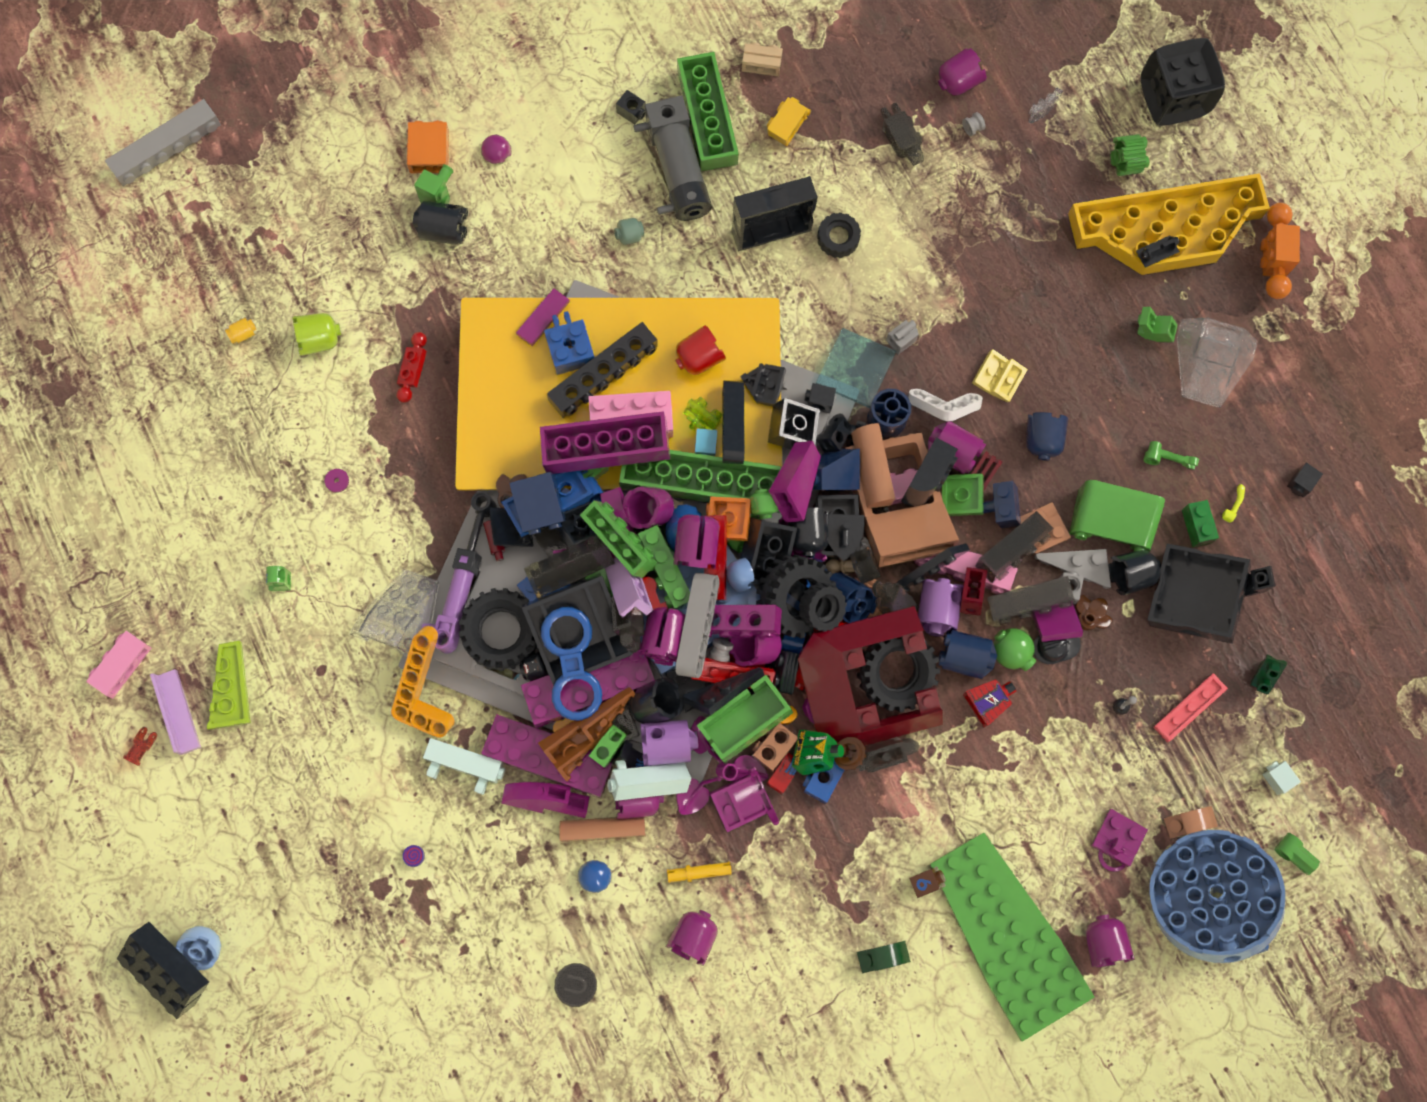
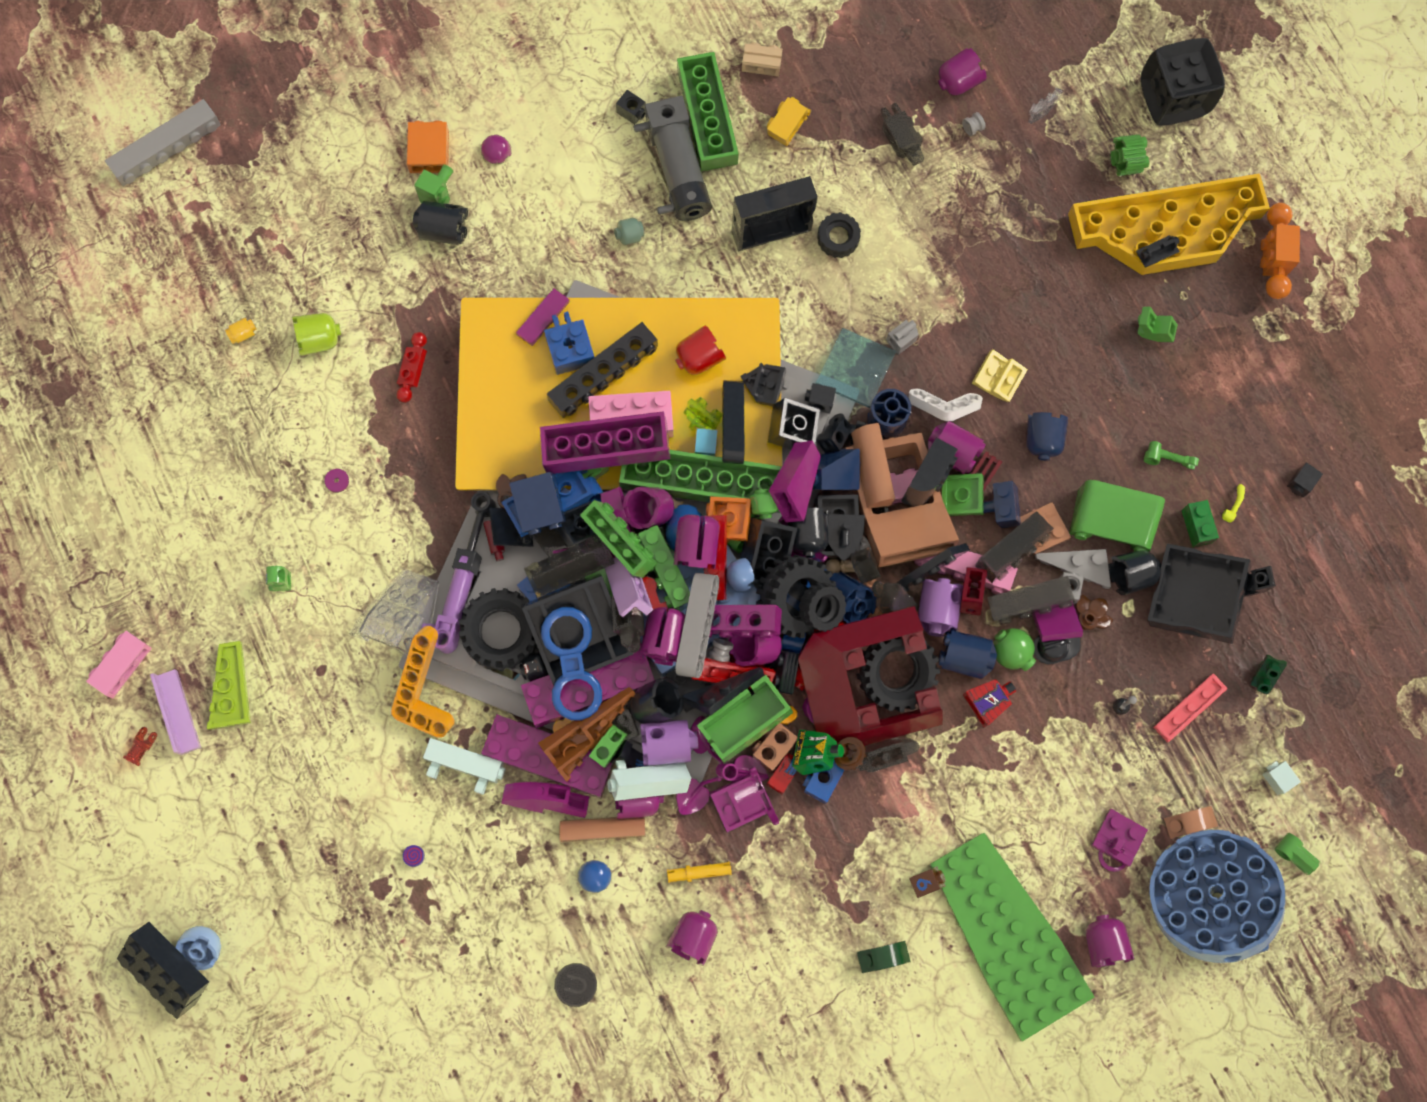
(1212, 358): clear wedge -> none

